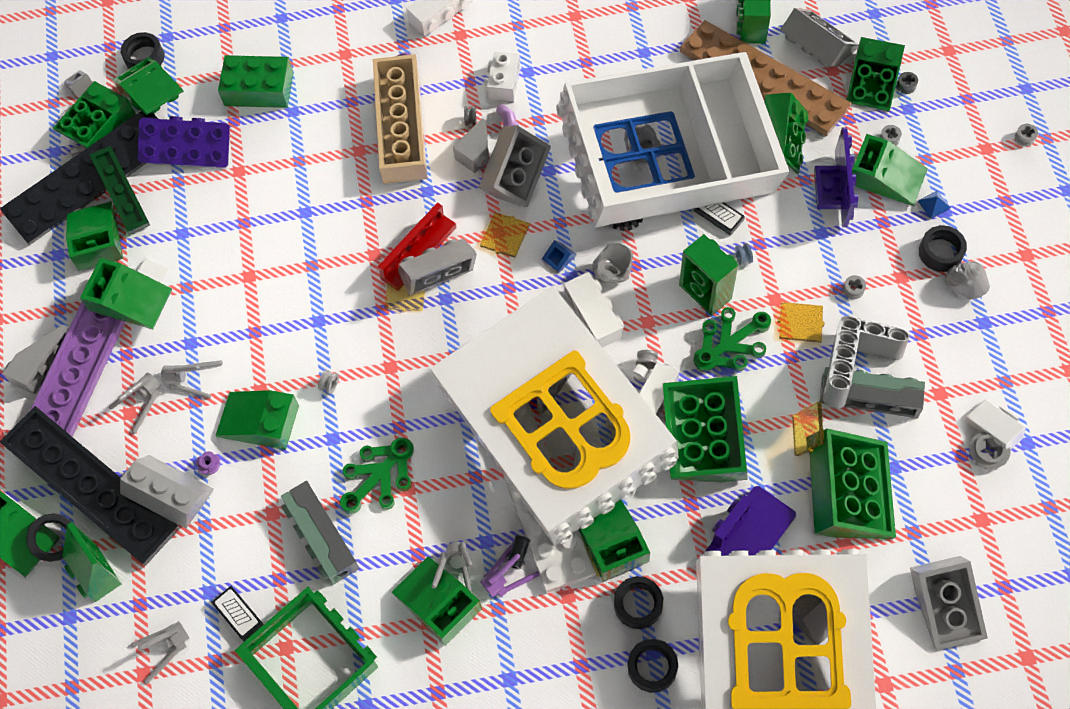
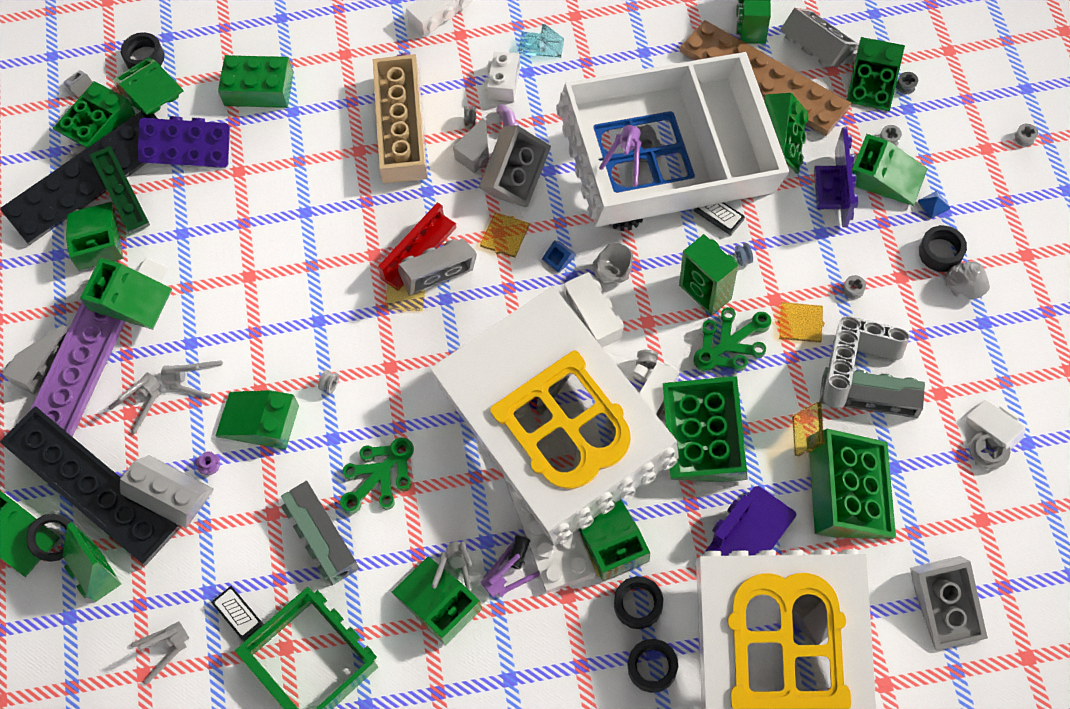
(546, 43): none -> clear light blue slope
(628, 141): none -> medium lavender plant

